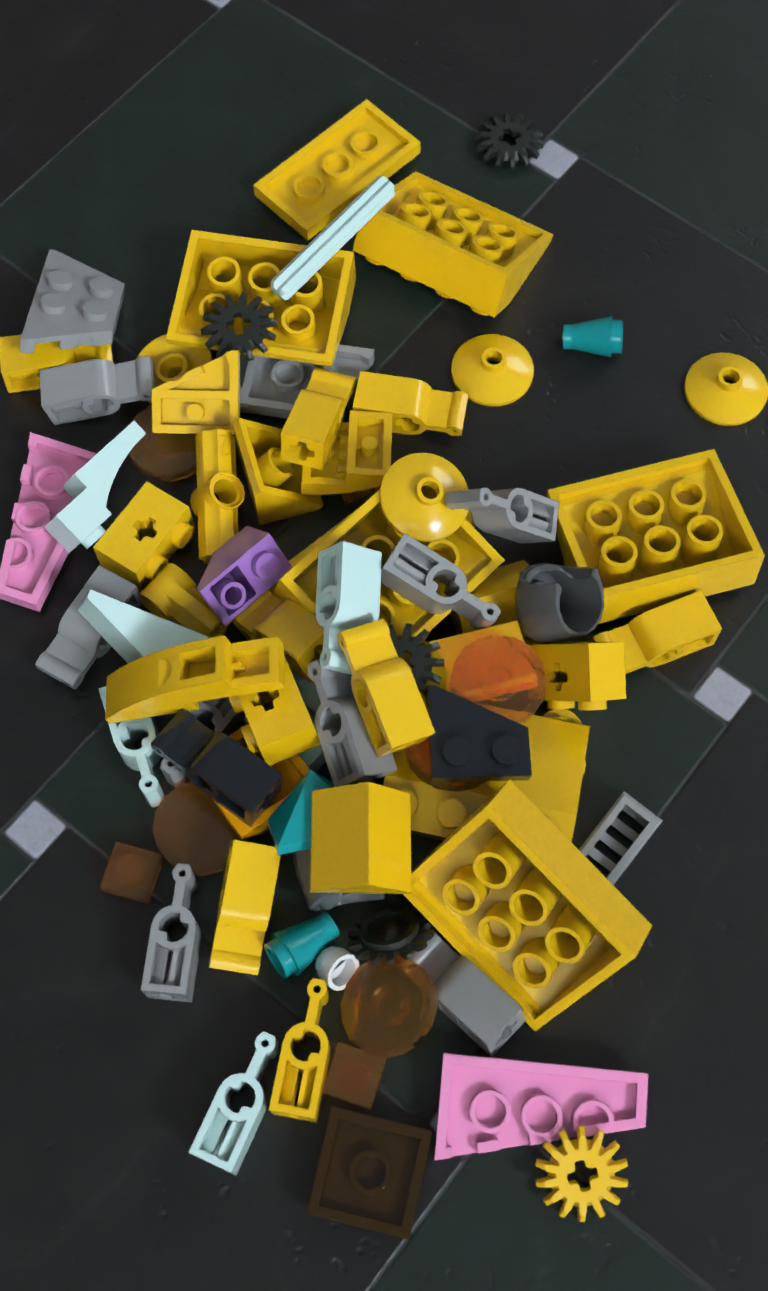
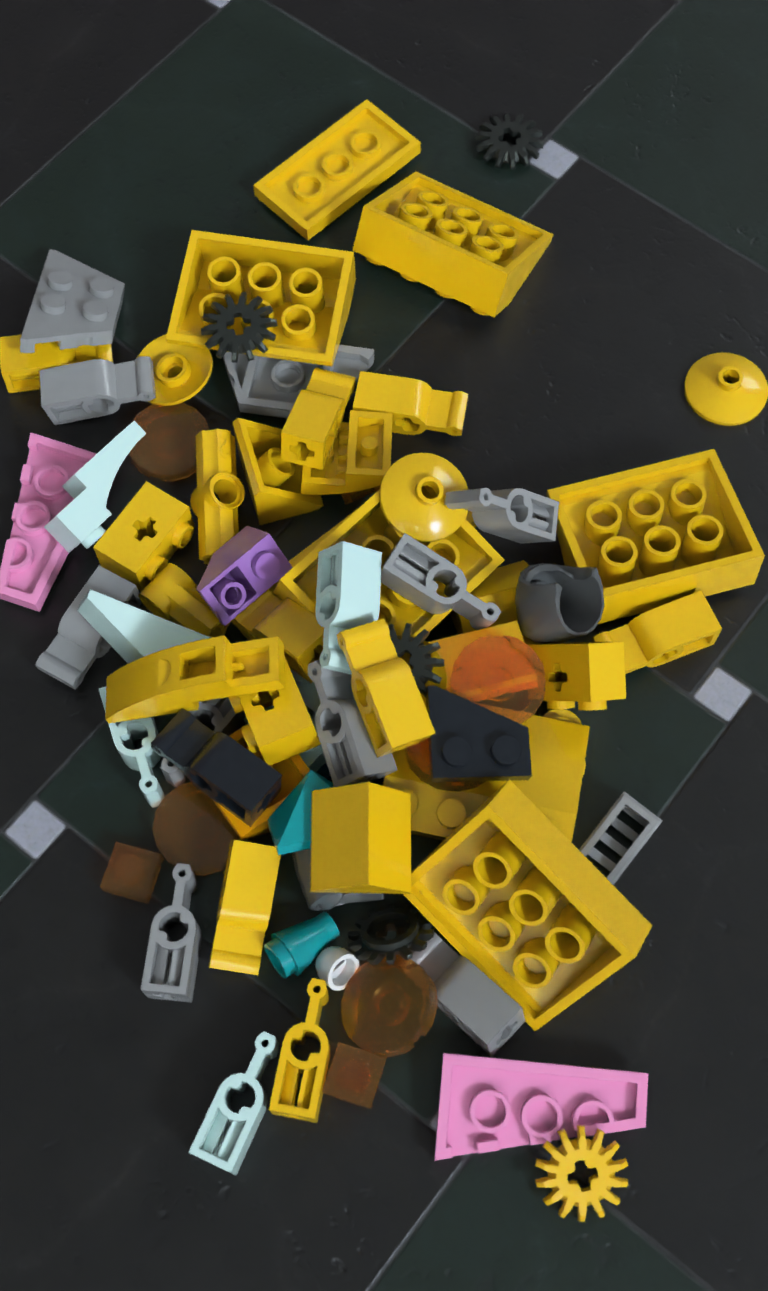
(200, 398): yellow wing -> none
(332, 238): light aqua axle -> none
(370, 1173): dark brown plate -> none
(492, 383): yellow dish -> none
(595, 336): teal cone -> none

